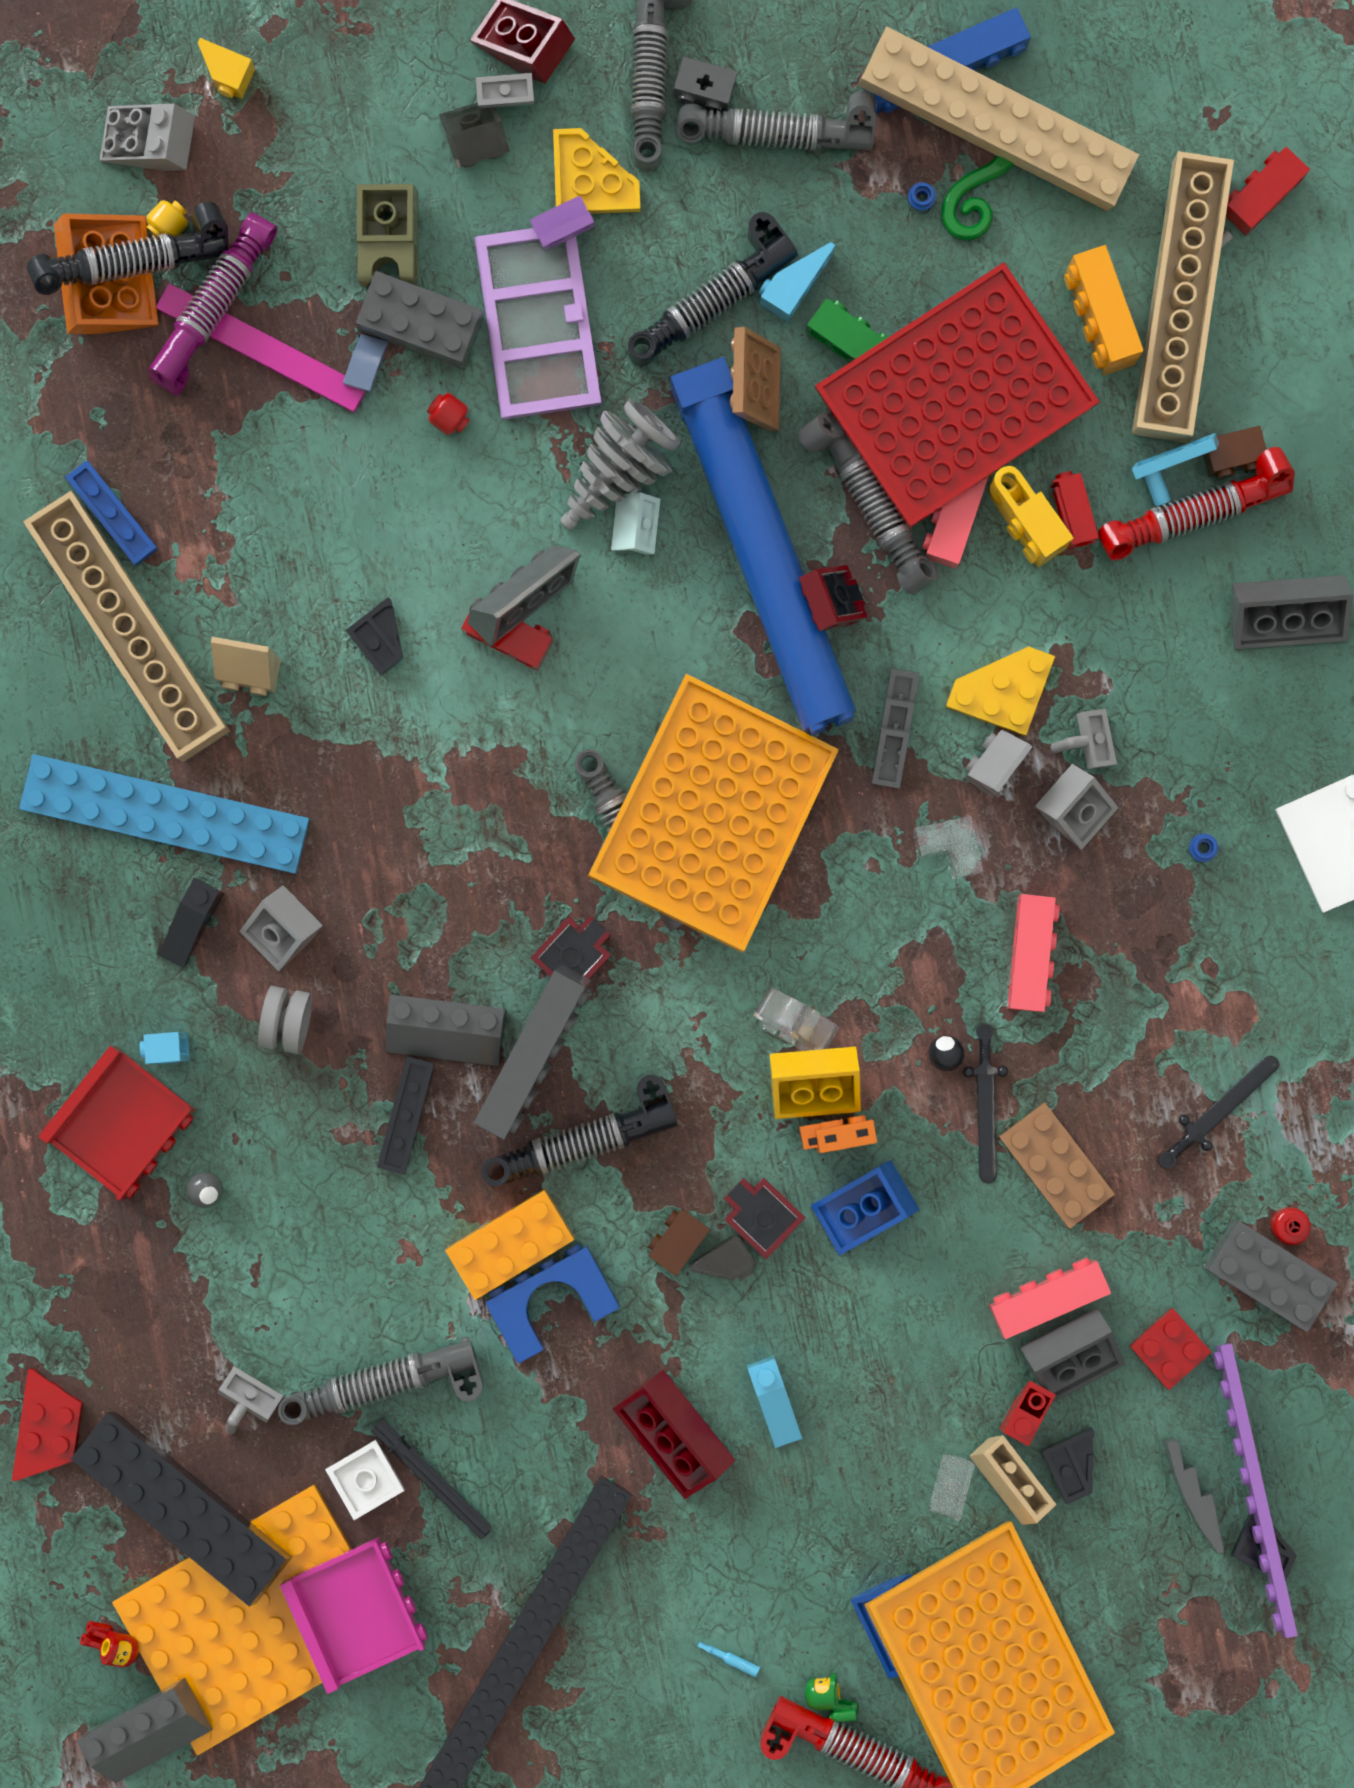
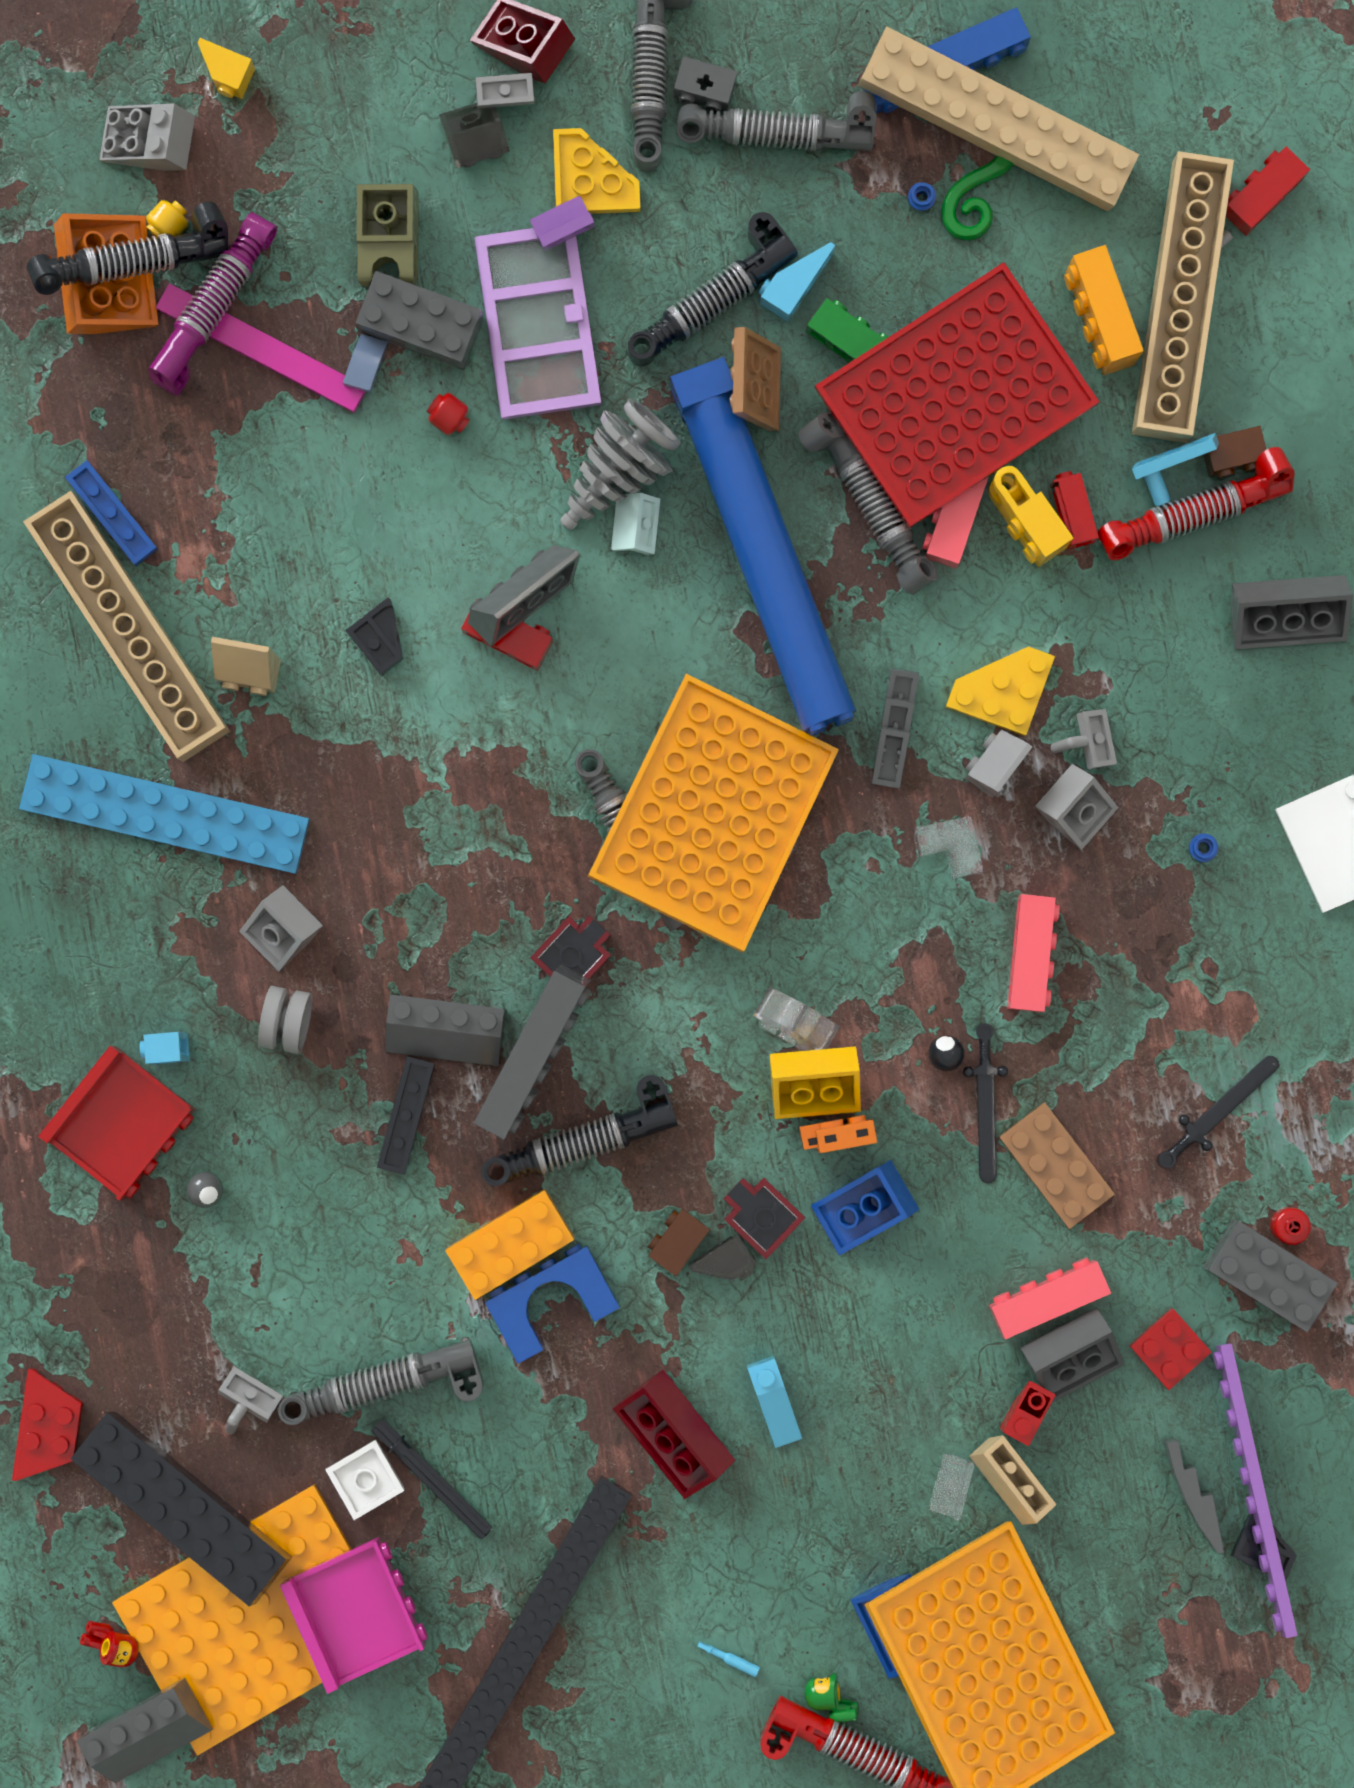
(190, 922): black slope -> none
(833, 597): dark red piece -> none
(1072, 1465): black wing -> none

